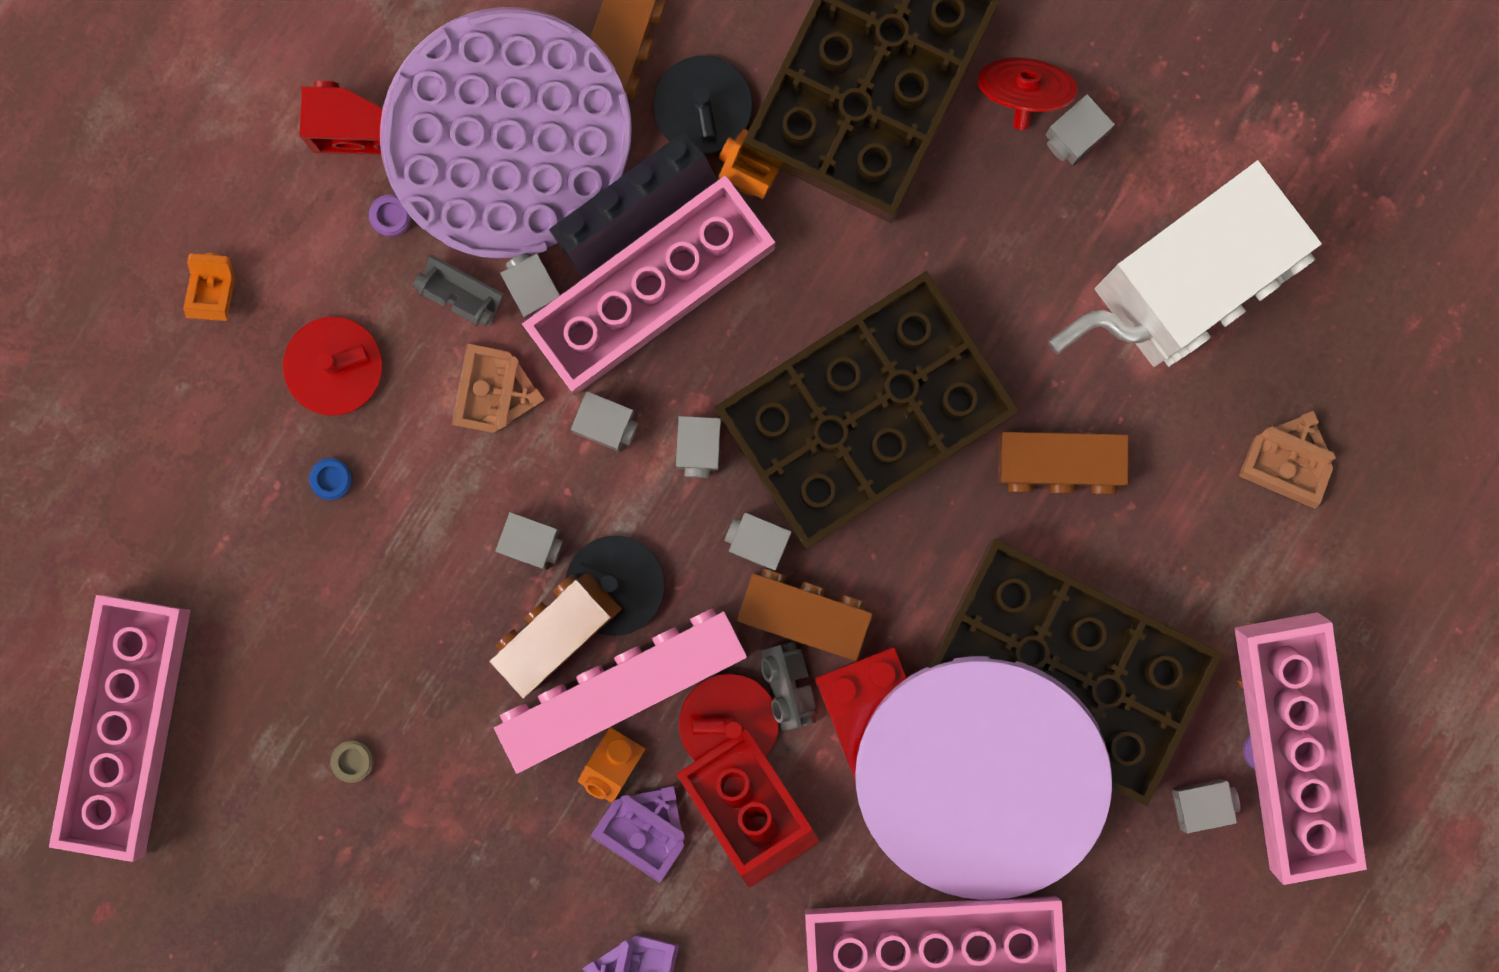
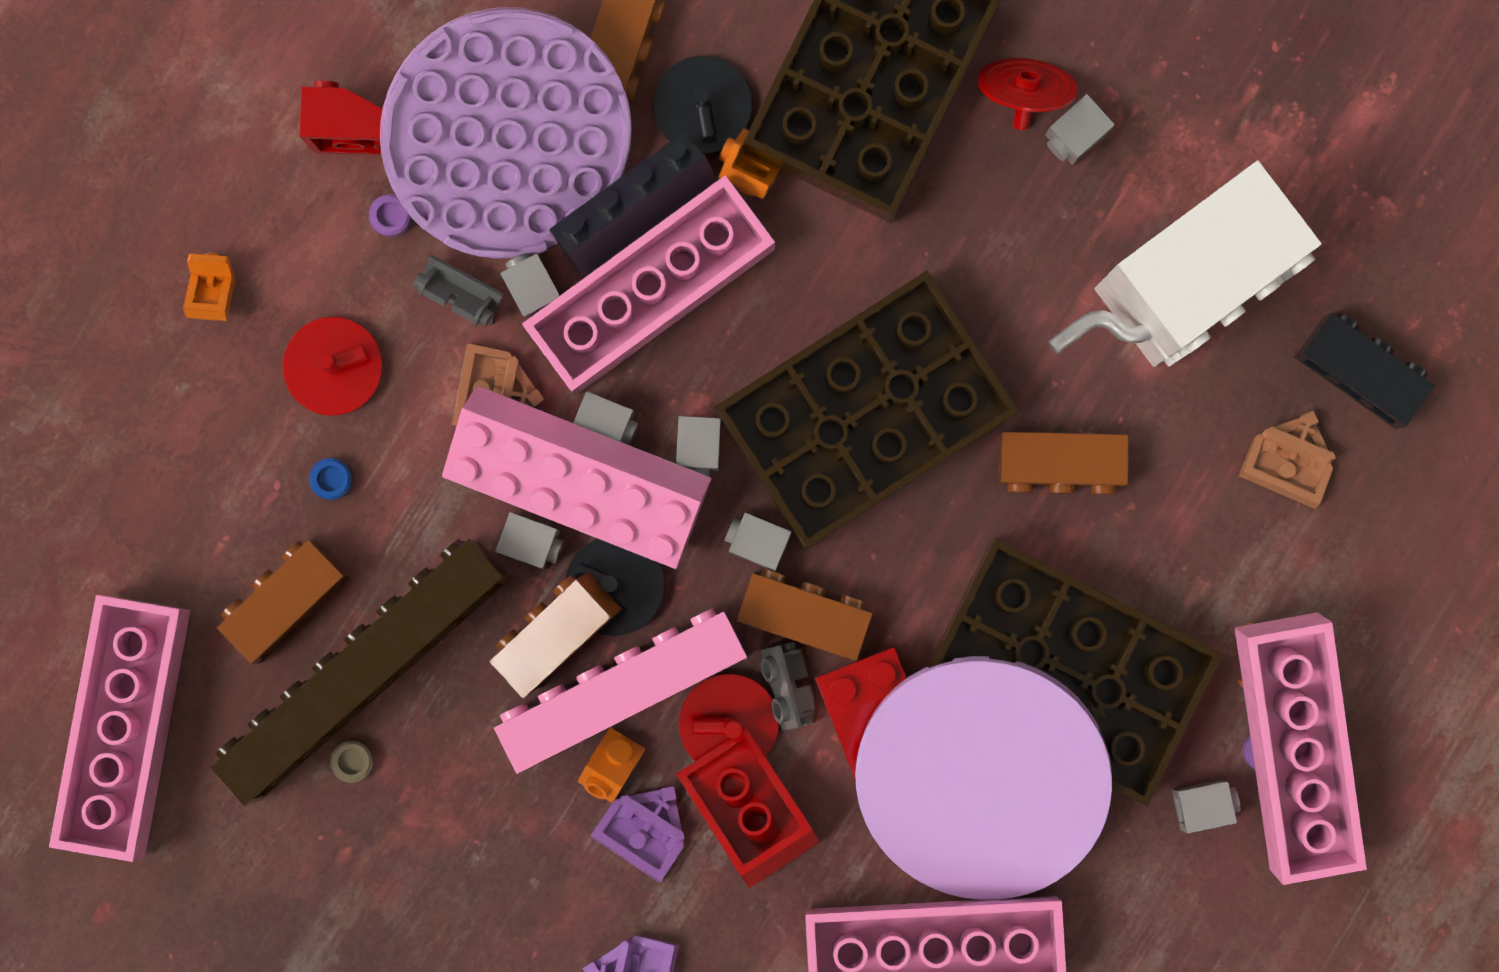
(281, 600): none -> dark orange brick
(360, 672): none -> dark brown brick
(575, 476): none -> bright pink brick
(1365, 370): none -> black brick

